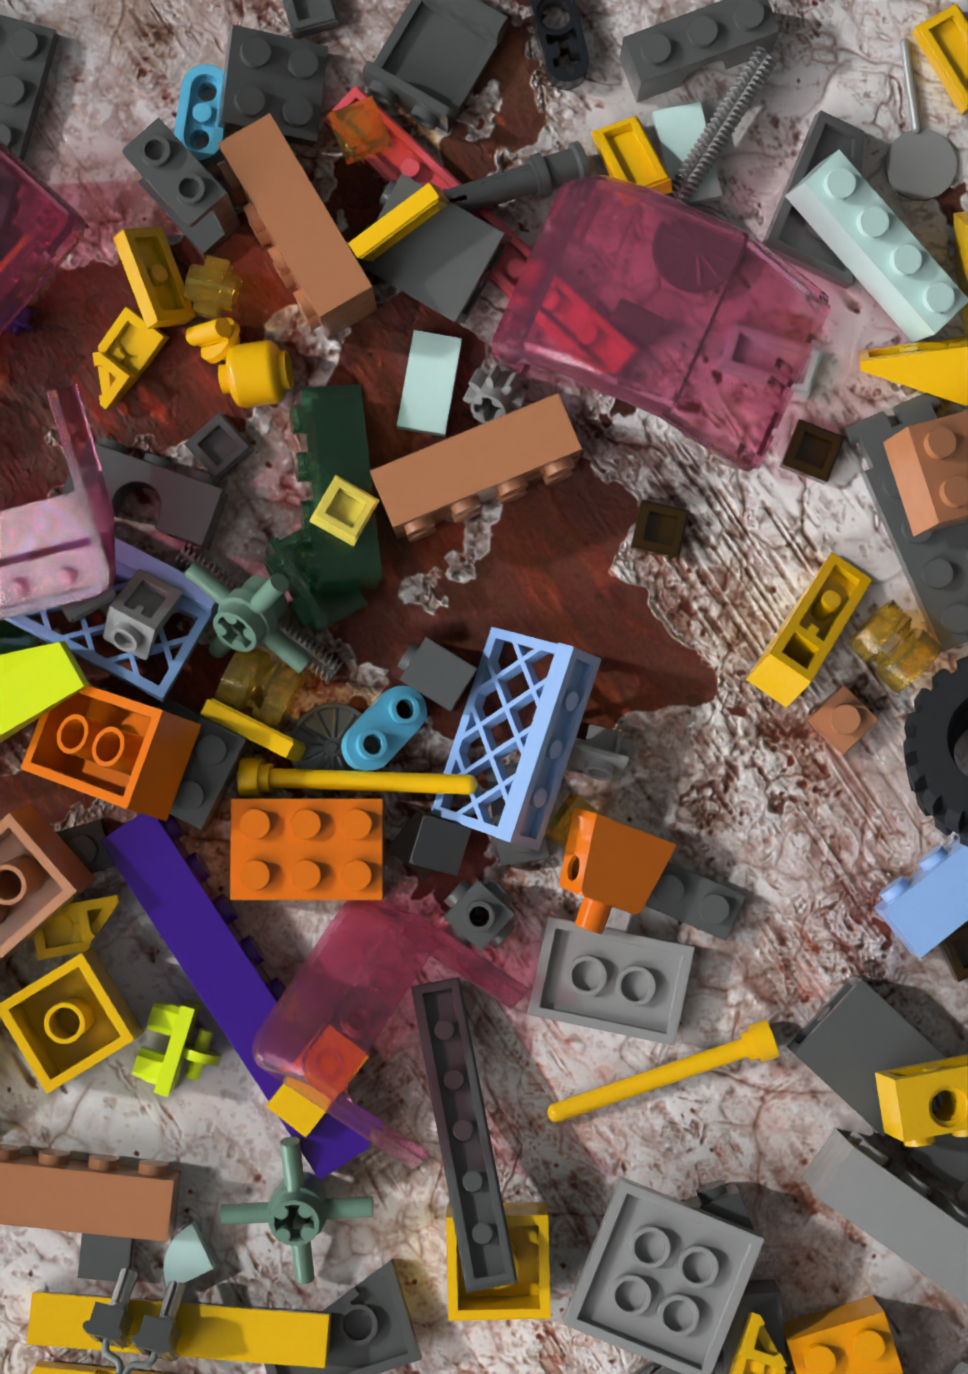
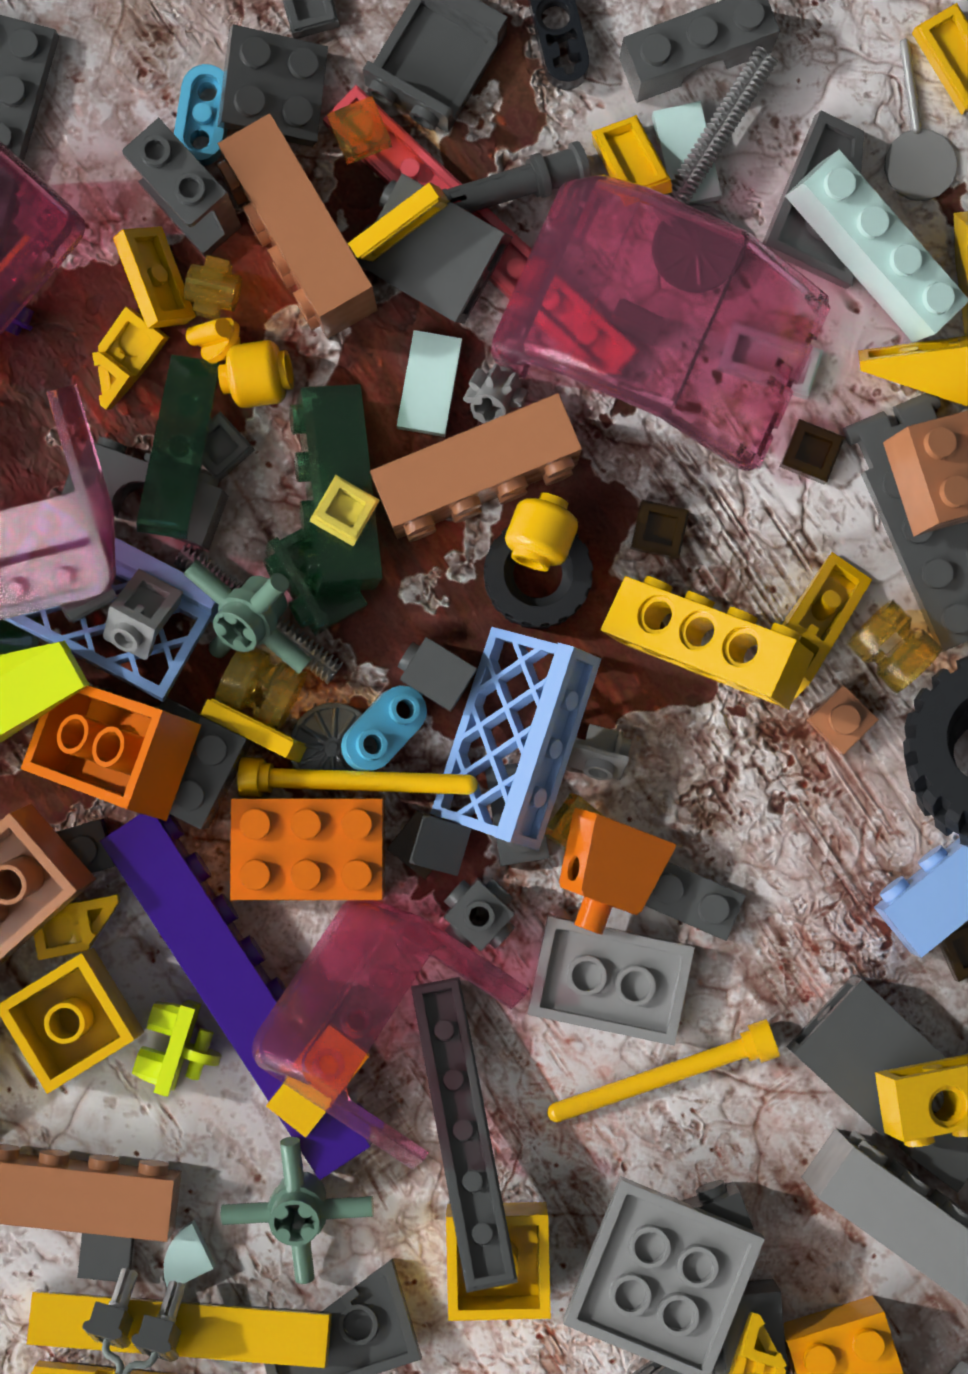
(178, 448): none -> clear green tile
(531, 611): none -> black tyre
(541, 532): none -> yellow head
(770, 675): none -> yellow brick

